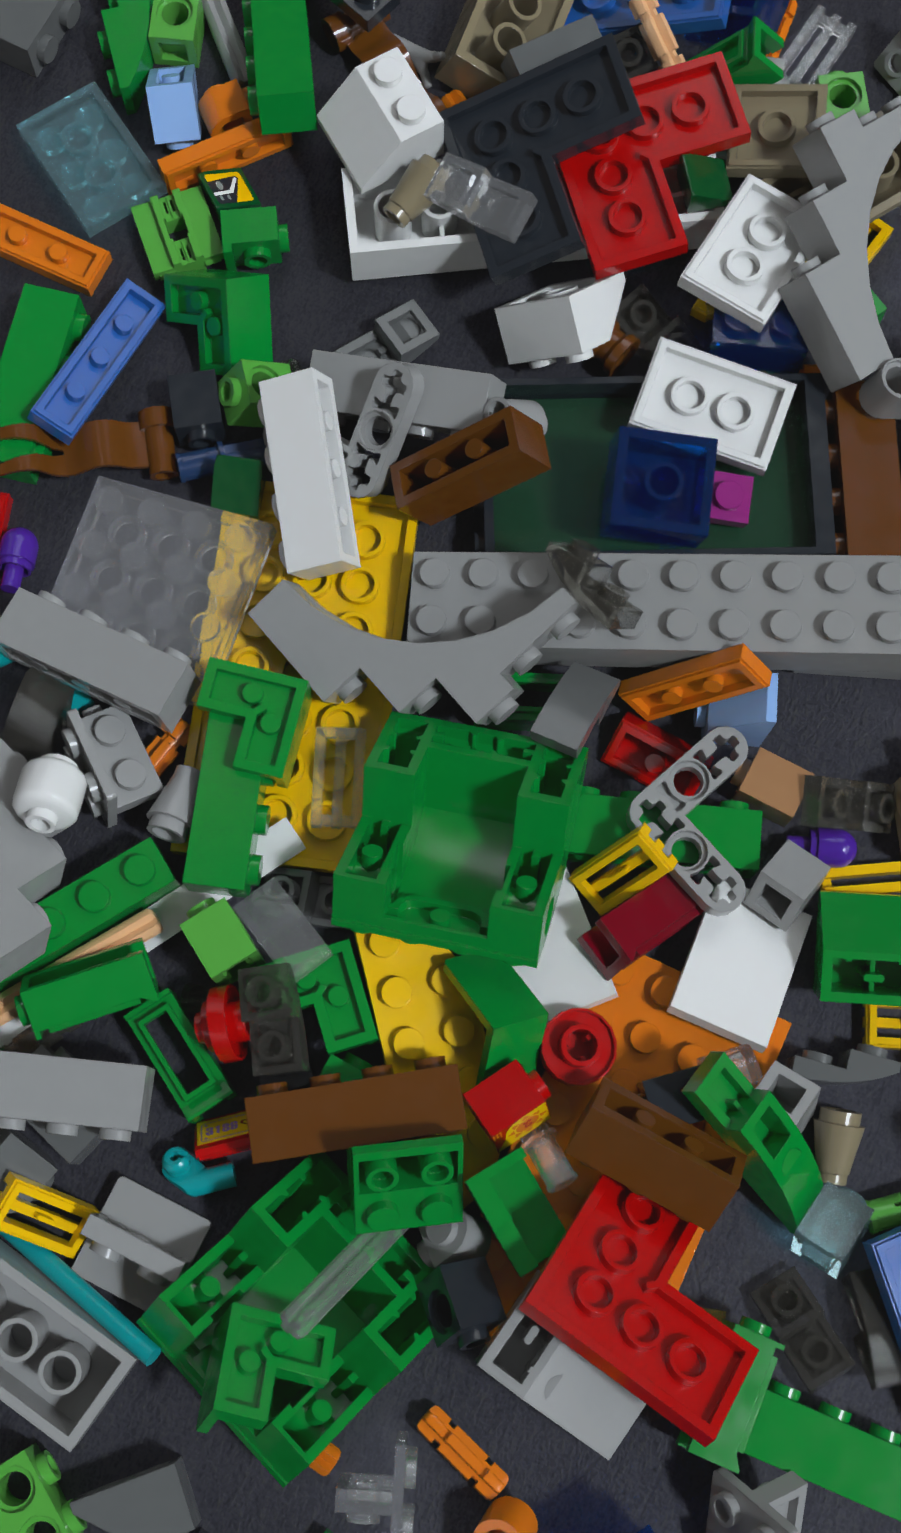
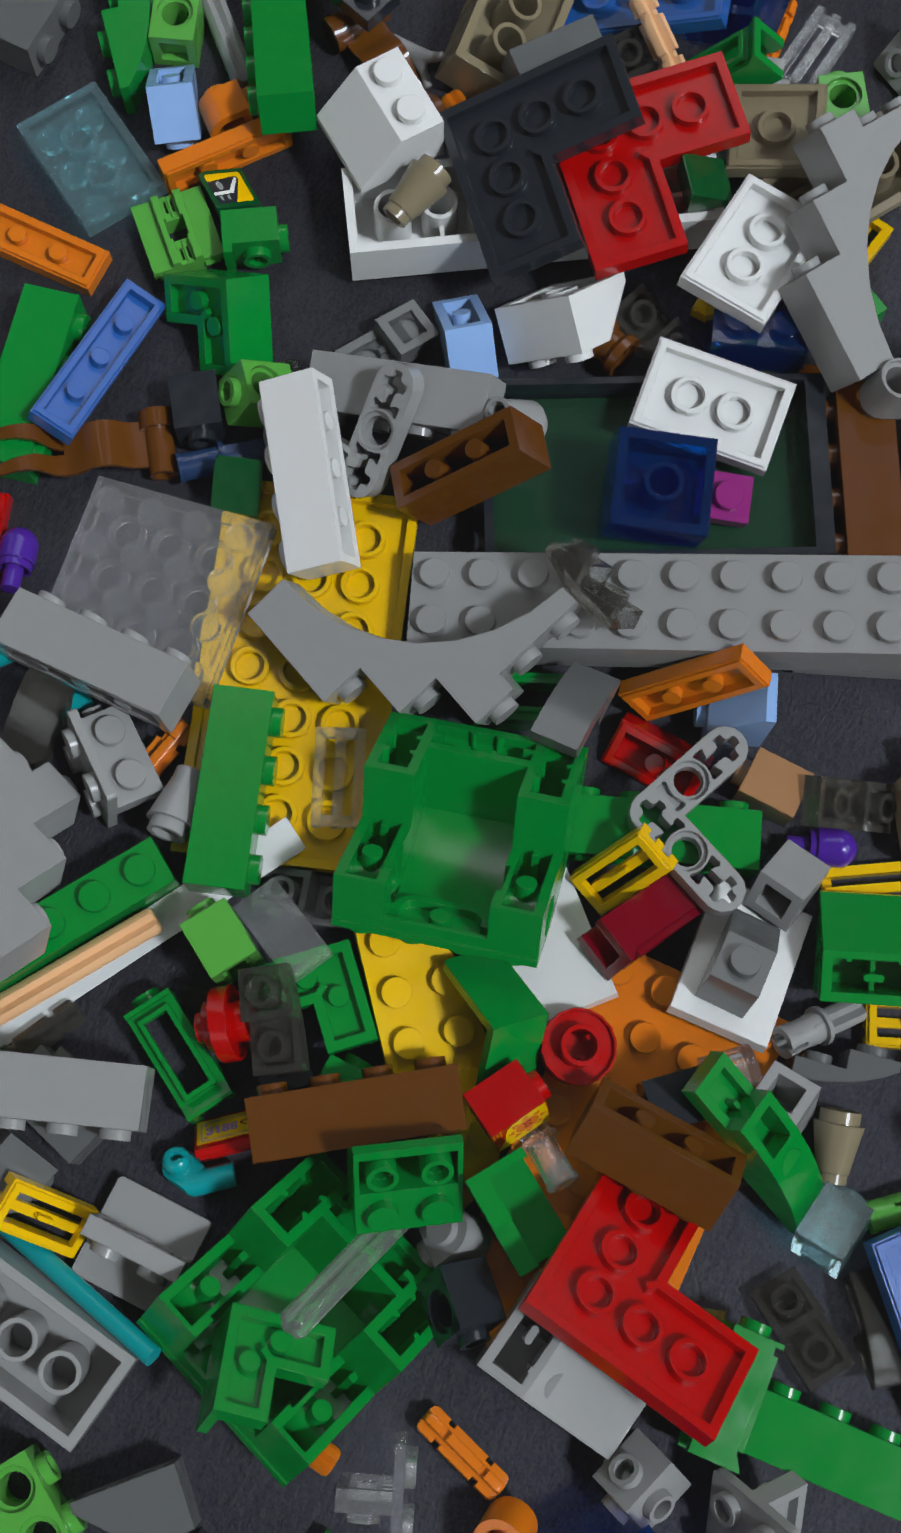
(49, 793): white head -> none
(87, 988): green window -> none
(272, 712): green panel -> none
(465, 334): none -> light blue slope
(479, 198): clear slope -> none
(640, 1482): none -> light grey brick
(740, 963): none -> dark grey slope
(816, 1027): none -> light grey axle

